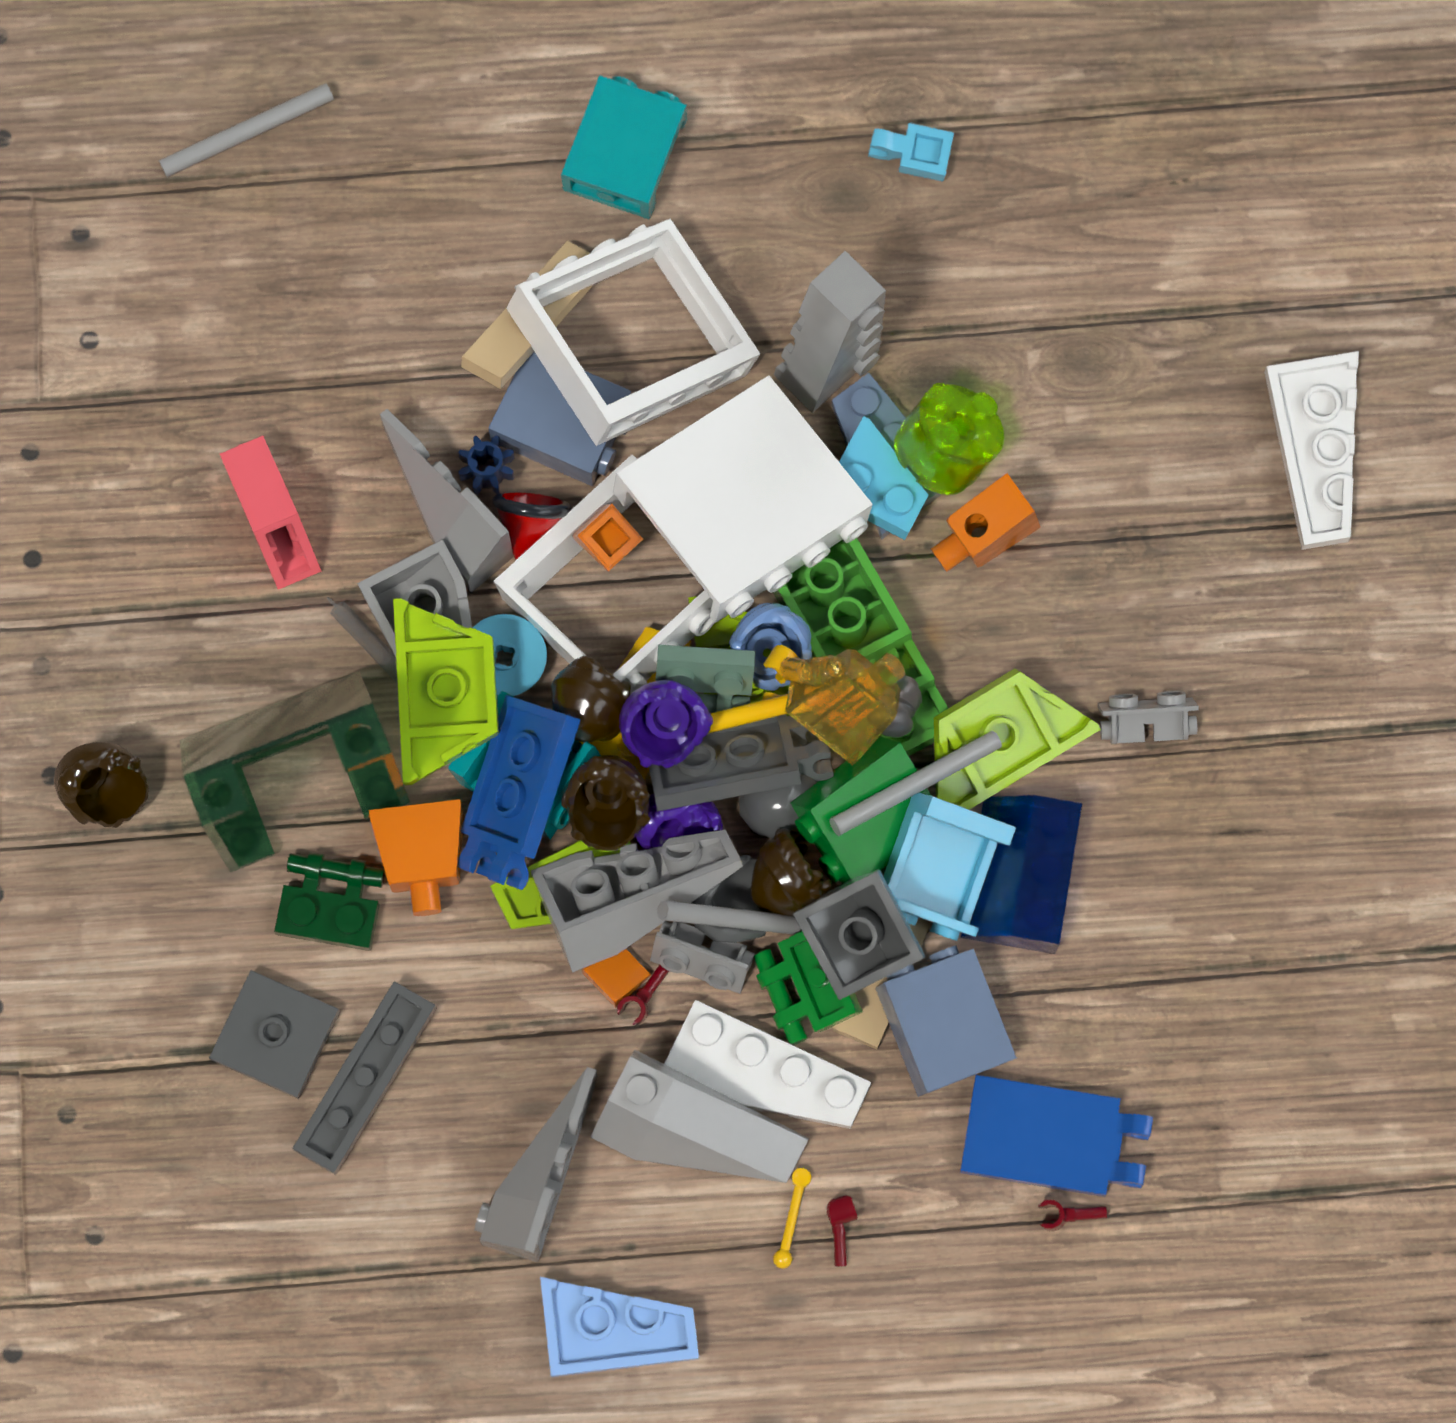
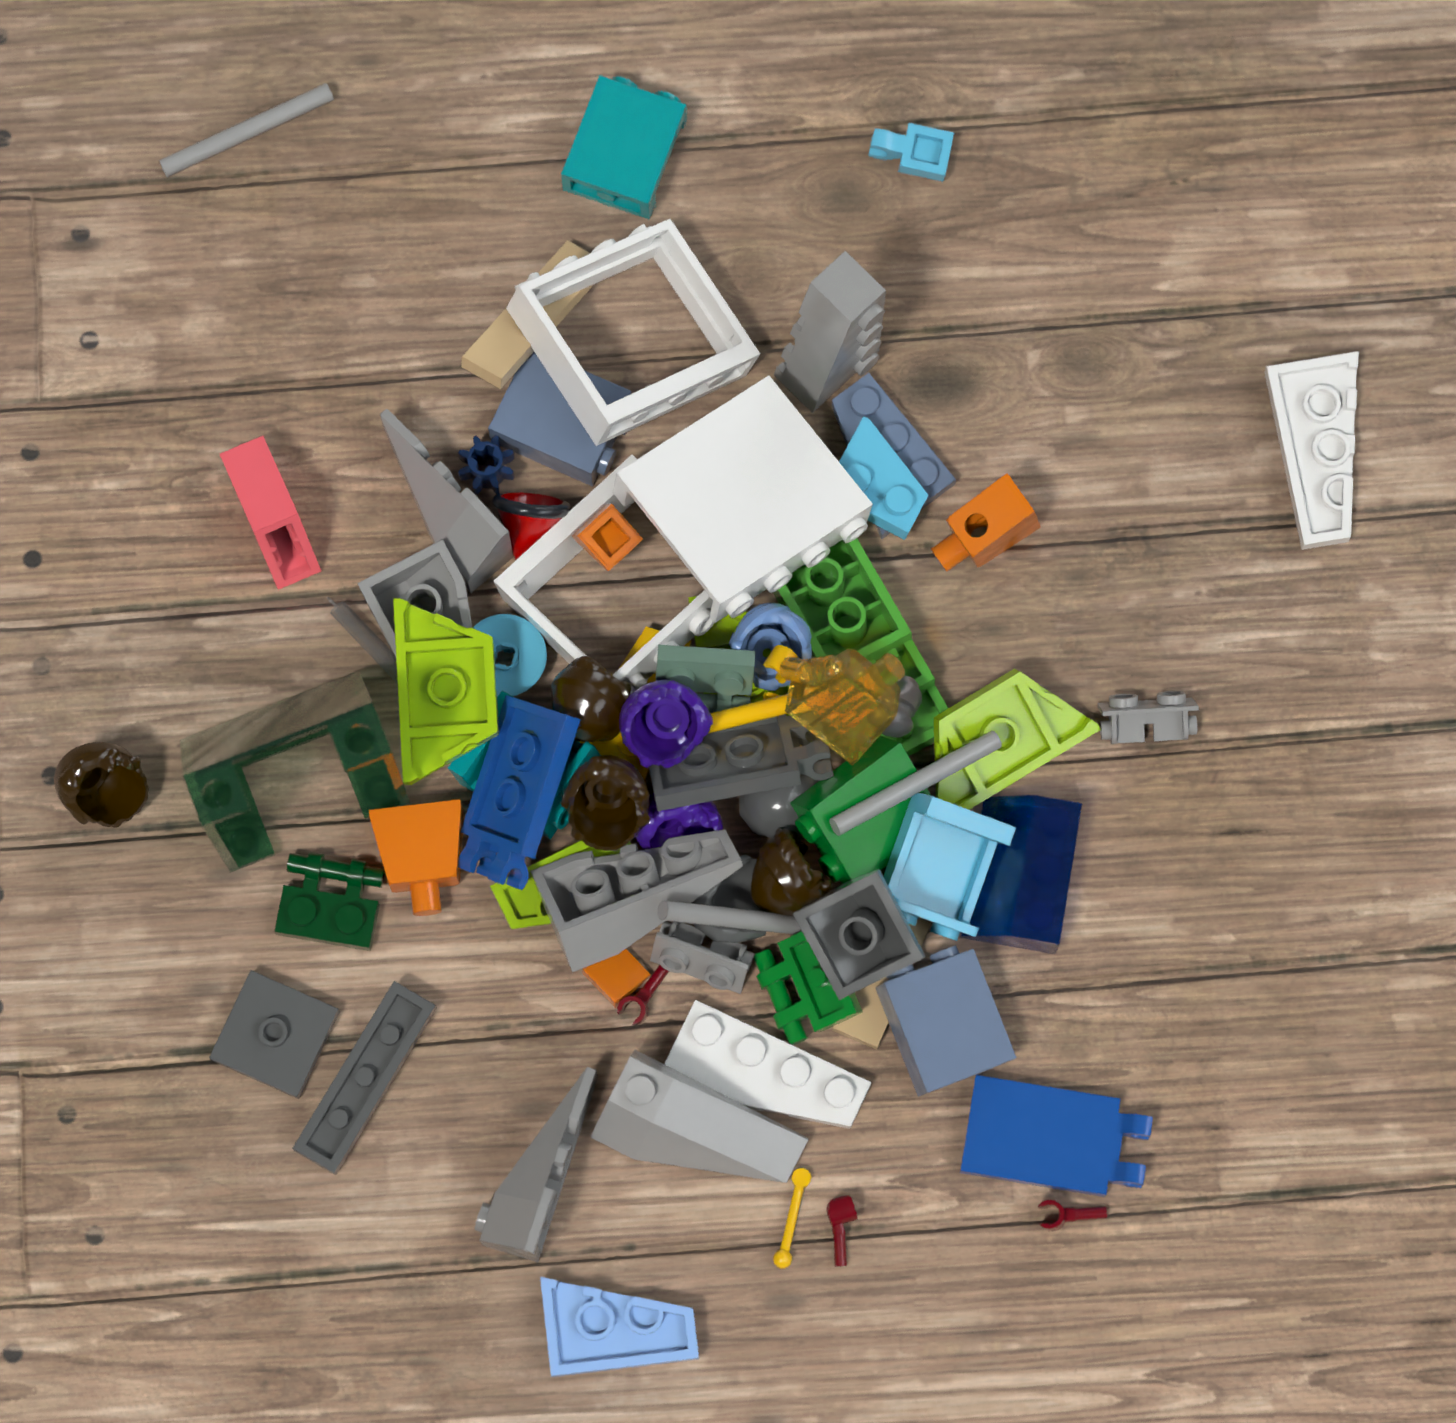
(950, 438): clear neon green brick -> none

